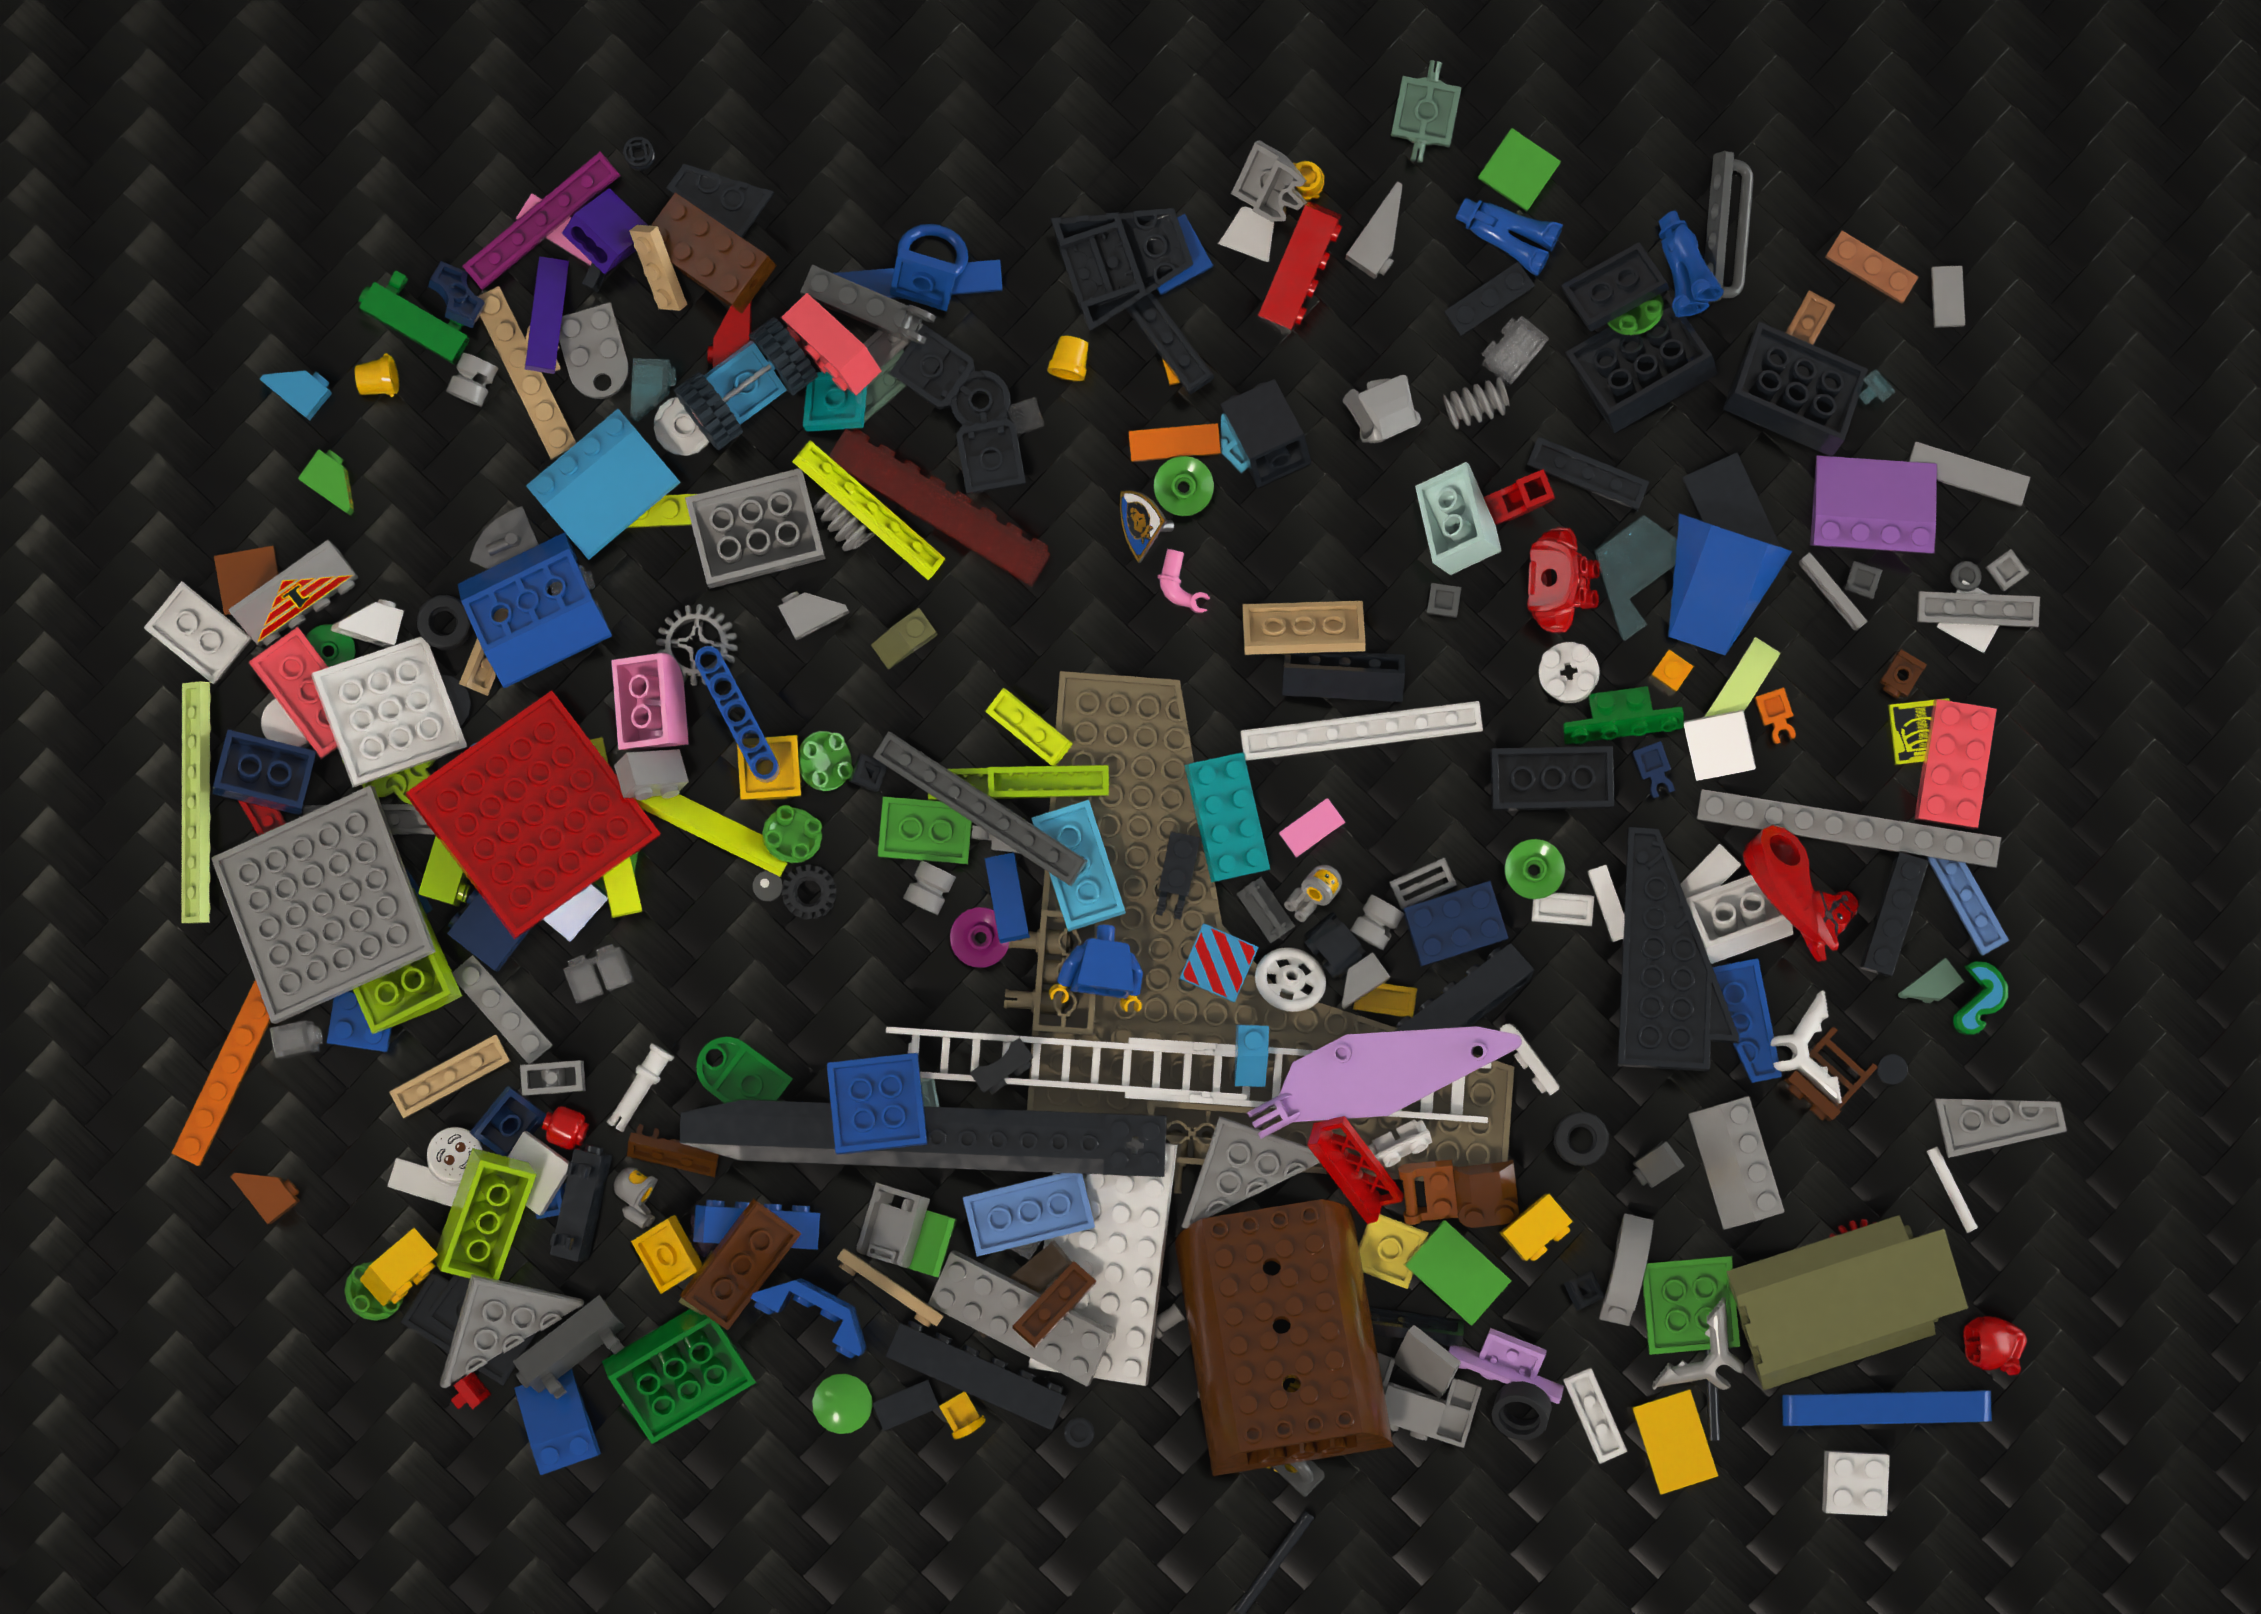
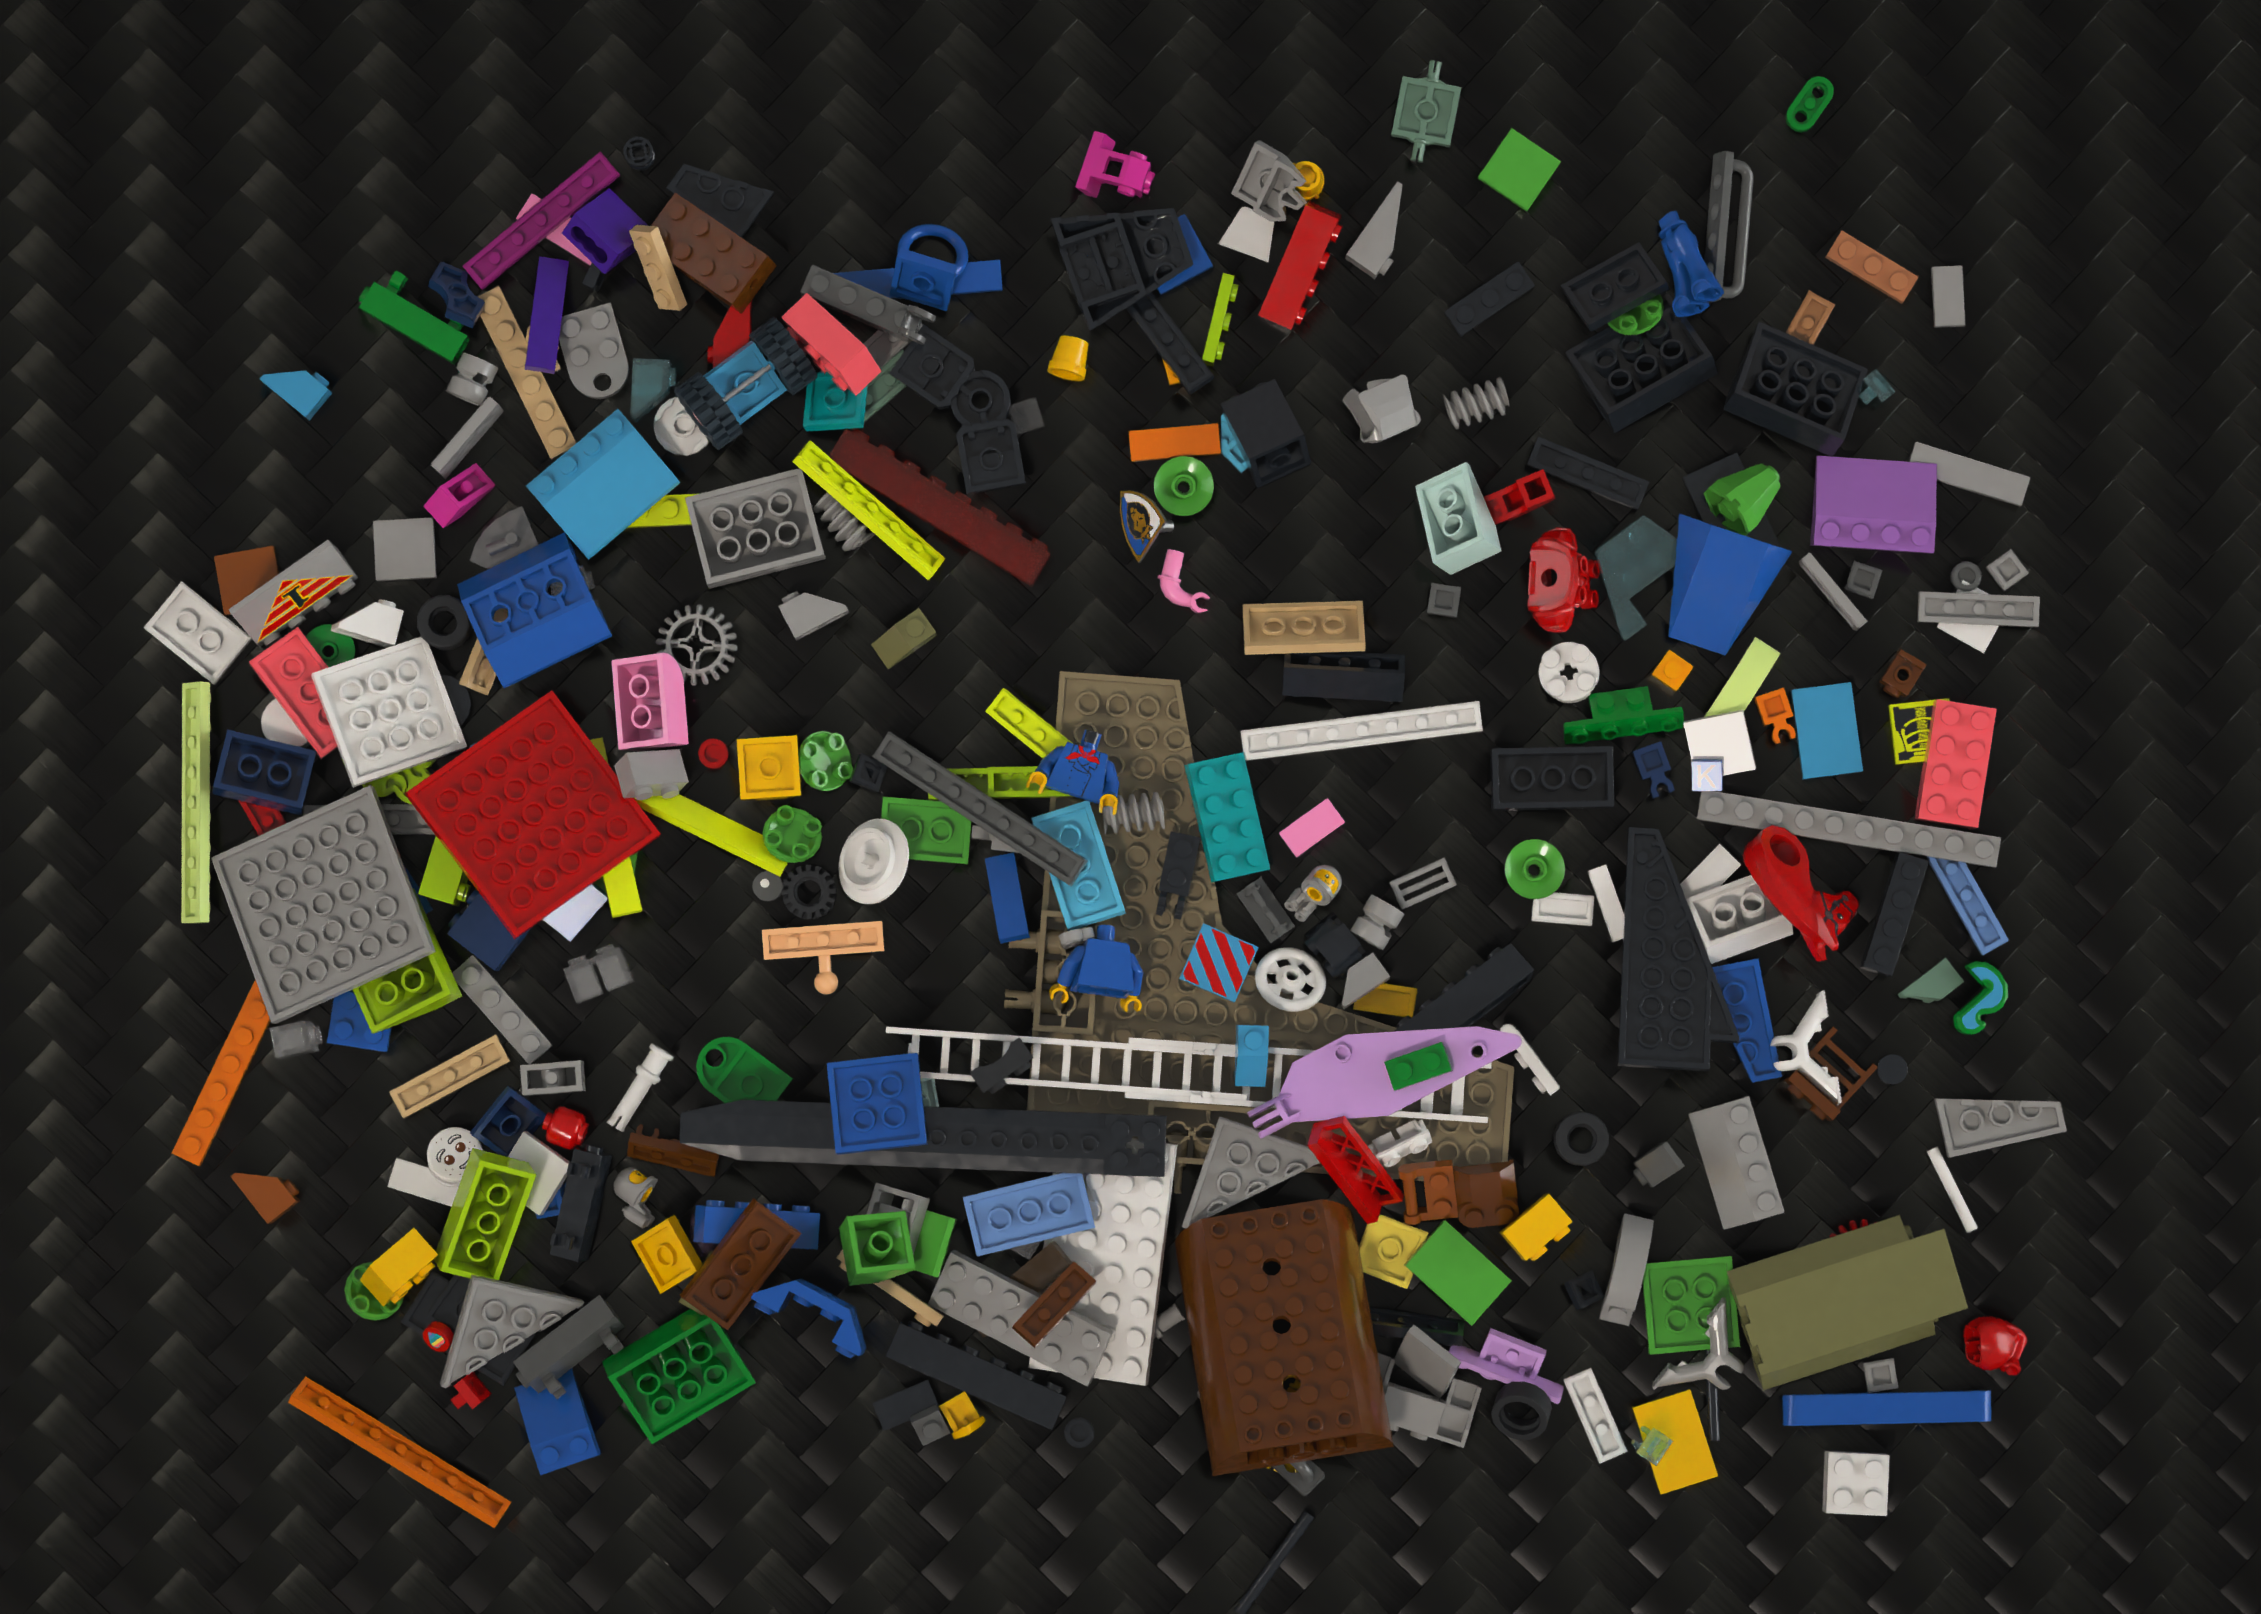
(329, 479): bright green slope -> none
(377, 377): yellow piece -> none
(399, 1452): none -> orange plate
(404, 549): none -> light grey tile
(438, 1336): none -> red tile
(459, 495): none -> dark pink slope
(467, 437): none -> light grey tile
(713, 753): none -> red tile
(730, 701): blue beam -> none
(823, 942): none -> light nougat plate
(842, 1403): bright green dish -> none
(873, 861): none -> white piece
(876, 1247): none -> bright green slope
(929, 887): light grey wheel -> none
(929, 1425): none -> dark grey plate
(963, 938): magenta dish -> none
(1076, 937): none -> light grey tile
(1079, 772): none -> blue torso
(1134, 176): none -> dark pink tile
(1135, 813): none -> light grey piece
(1220, 319): none -> lime plate
(1418, 1066): none -> green plate
(1455, 923): dark blue brick -> none
(1494, 224): blue piece -> none
(1515, 350): clear brick -> none
(1653, 1446): none -> clear light blue tile
(1707, 774): none -> tile
(1743, 497): none -> bright green cone
(1808, 104): none -> green plate
(1826, 730): none -> dark azure tile
(1880, 1375): none -> light grey tile

